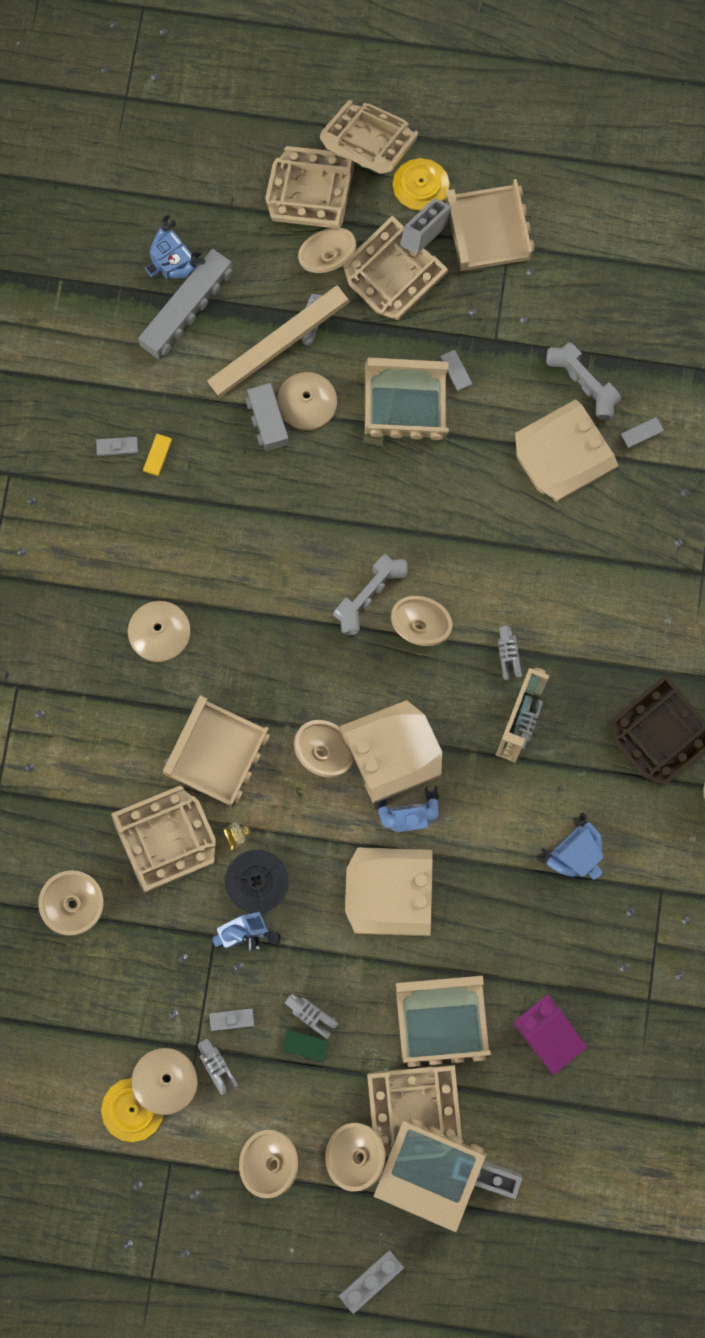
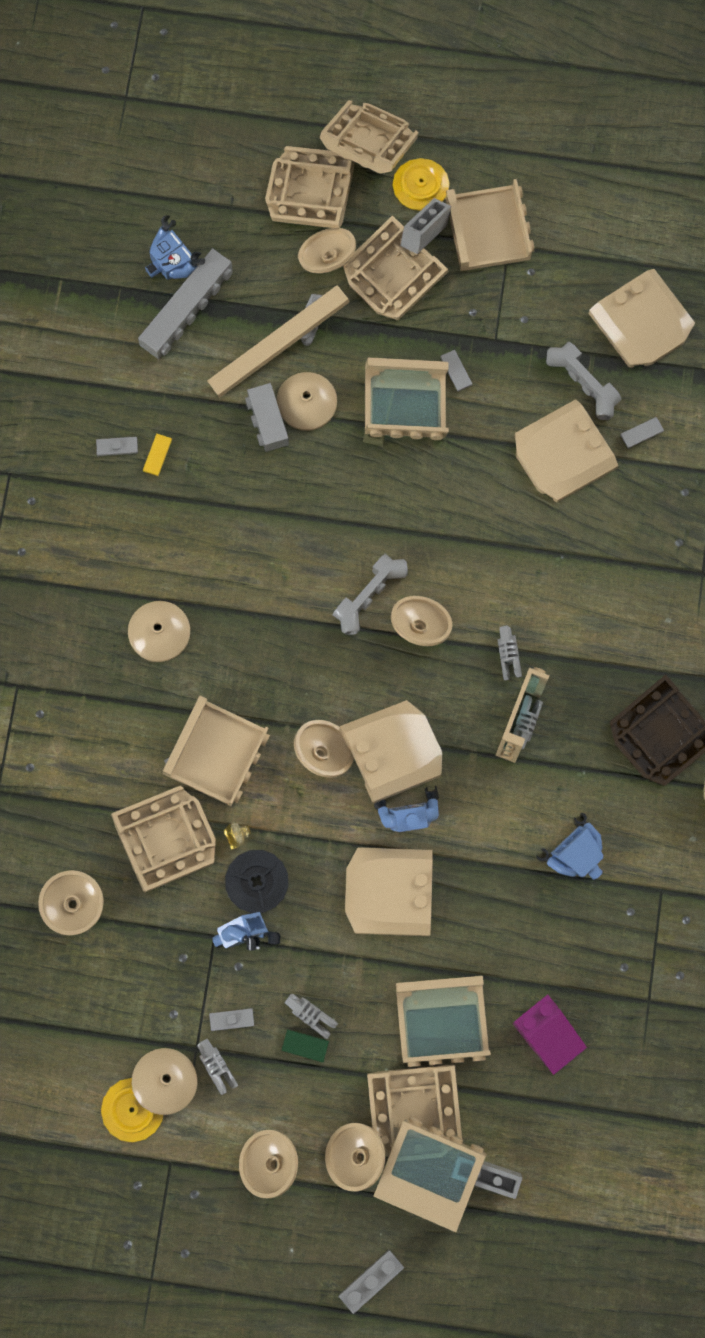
(643, 320): none -> tan wedge

